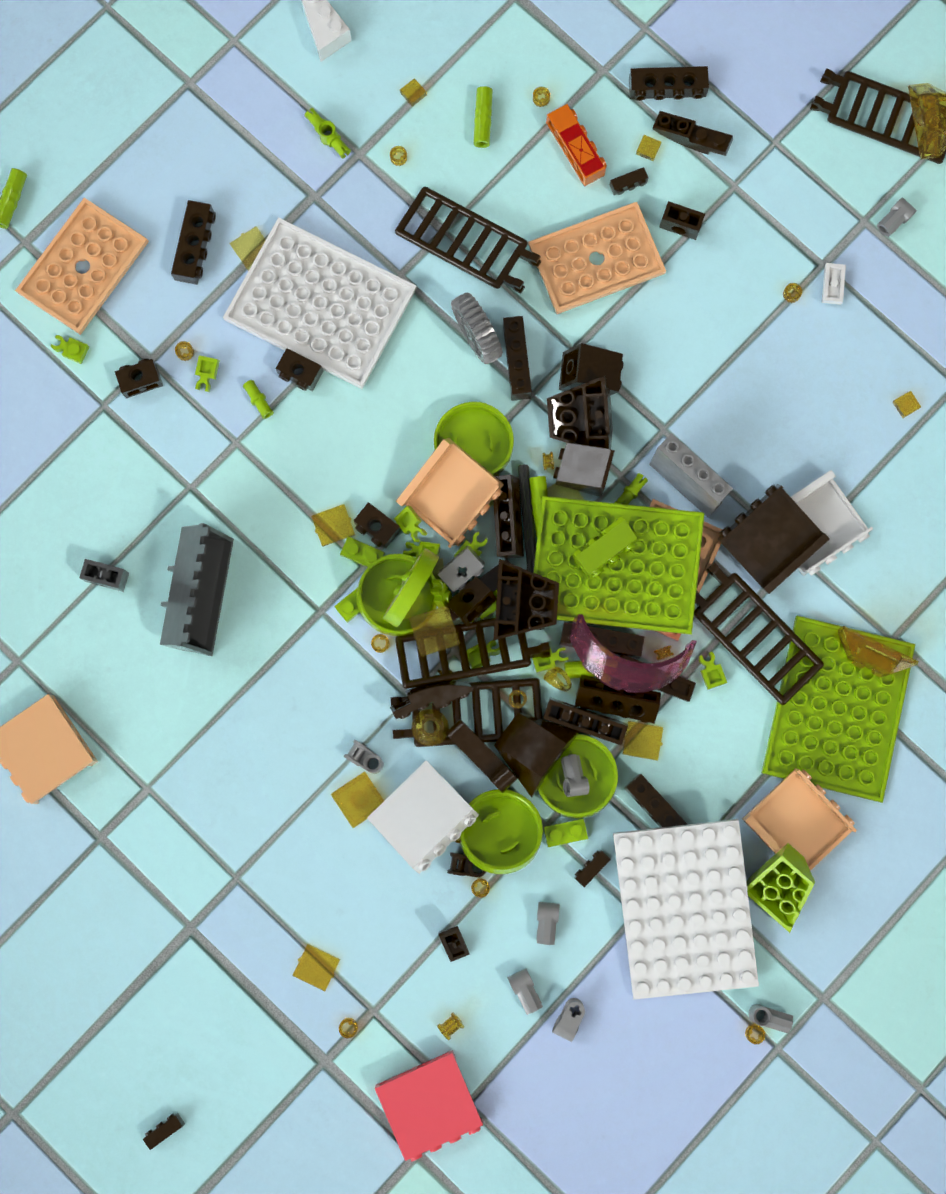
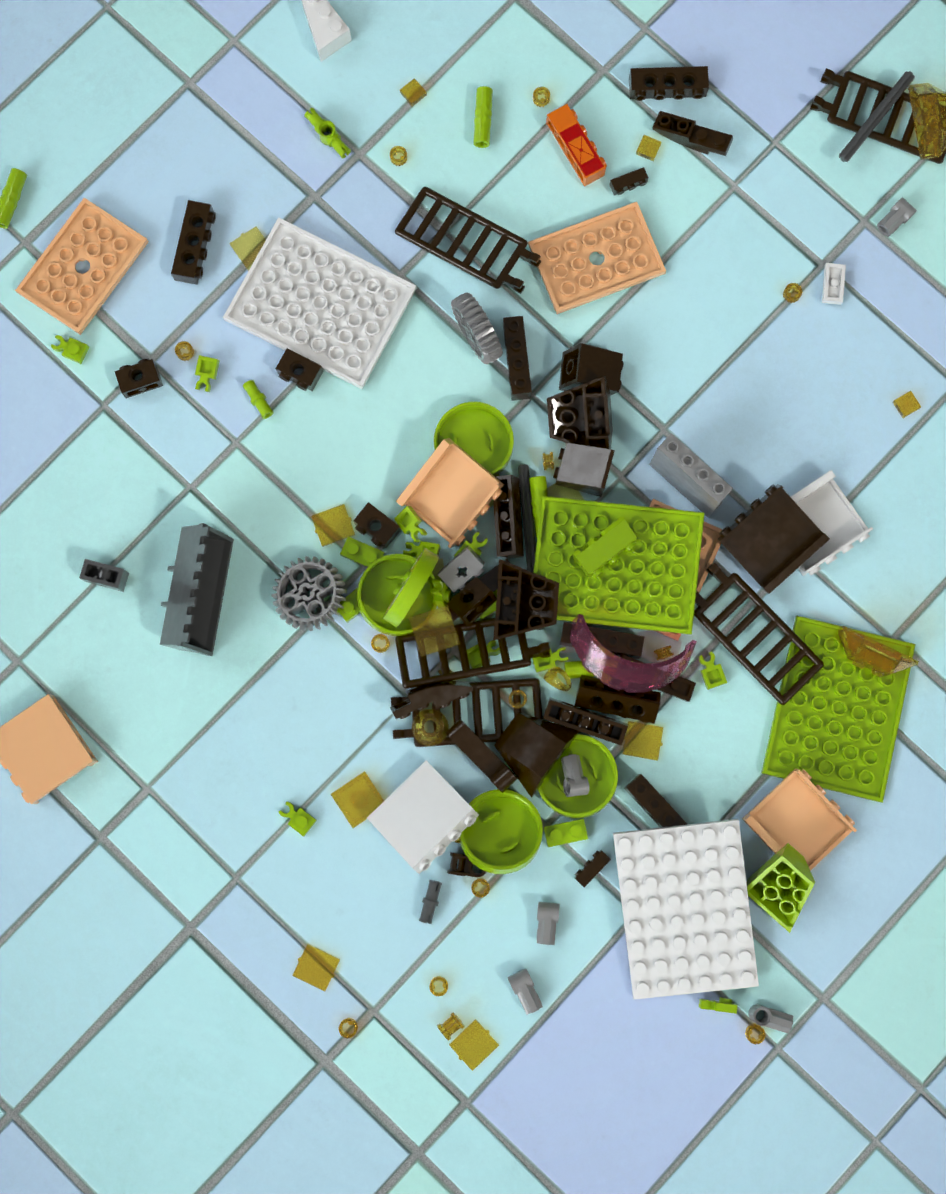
(163, 1131): dark brown piece -> none
(300, 820): none -> lime plate
(316, 596): none -> light grey gear
(361, 755): light grey piece -> none
(428, 1106): coral panel -> none
(430, 901): none -> dark grey pin
(432, 986): none -> clear yellow bush
(453, 943): dark brown slope -> none
(473, 1044): none -> clear yellow piece
(568, 1022): light grey piece -> none
(631, 491): lime pin -> none
(682, 220): dark brown brick -> none
(722, 1005): none -> lime plate
(876, 116): none -> dark grey axle

